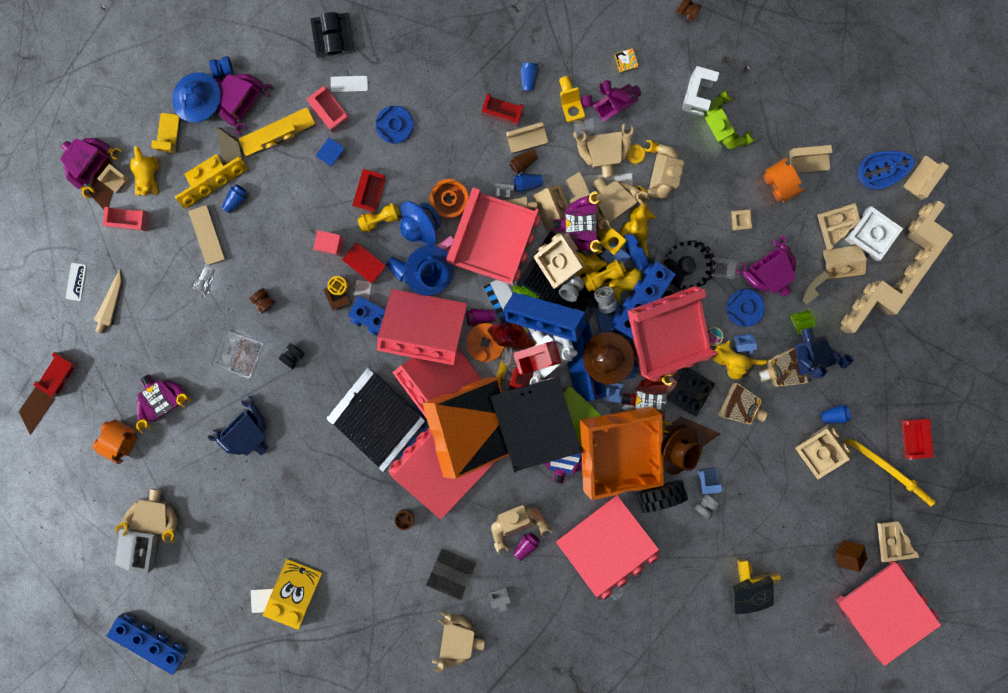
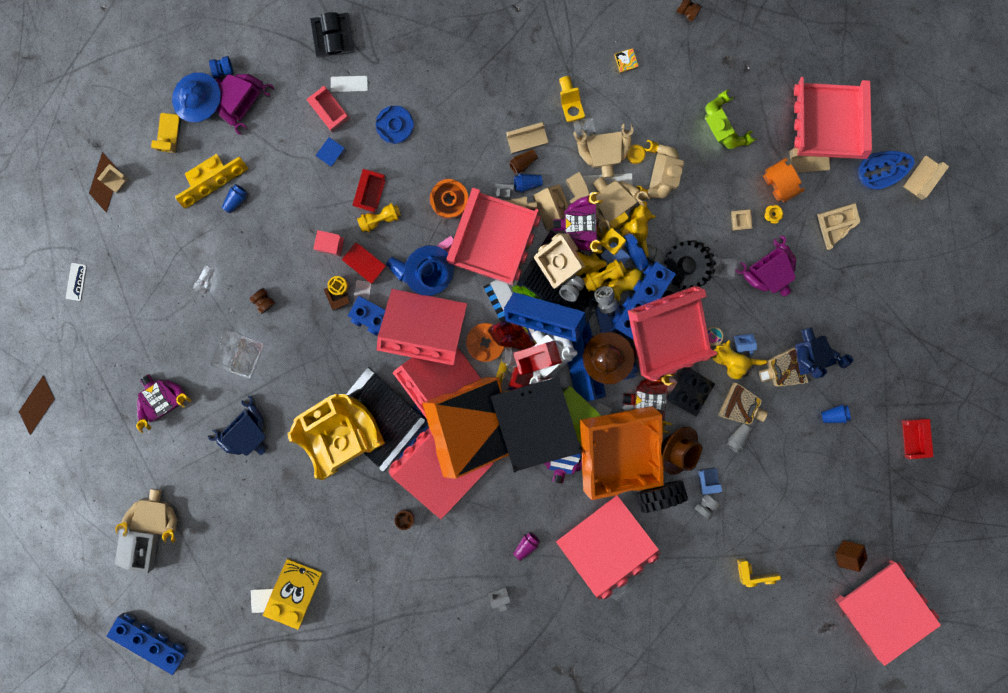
(56, 375): red panel -> none
(83, 160): magenta torso -> none
(106, 311): tan bar -> none
(115, 441): orange brick -> none
(125, 219): coral panel -> none
(143, 170): yellow animal -> none
(207, 235): tan tile -> none
(229, 146): dark tan slope -> none
(275, 132): yellow bracket -> none
(291, 356): black wheel -> none
(335, 433): none -> yellow piece
(417, 224): blue helmet -> none
(451, 574): clear smoke slope -> none
(456, 642): tan torso -> none
(479, 316): magenta cone -> none
(502, 110): red panel -> none
(517, 521): tan torso -> none
(529, 75): blue cone -> none
(613, 392): medium blue tile -> none
(614, 102): magenta torso -> none
(619, 221): none -> yellow tile
(692, 101): white panel -> none
(704, 434): reddish brown sticker -> none
(739, 438): none -> light grey cone
(745, 307): blue tile -> none
(753, 597): black slope -> none
(778, 214): none -> yellow plate
(802, 320): clear neon green tile -> none
(810, 292): dark tan slope -> none
(824, 451): tan plate -> none
(833, 120): none -> coral panel
(845, 262): tan panel -> none
(874, 233): white panel -> none
(888, 299): tan bracket -> none
(894, 543): tan wing -> none
(910, 484): yellow sword -> none

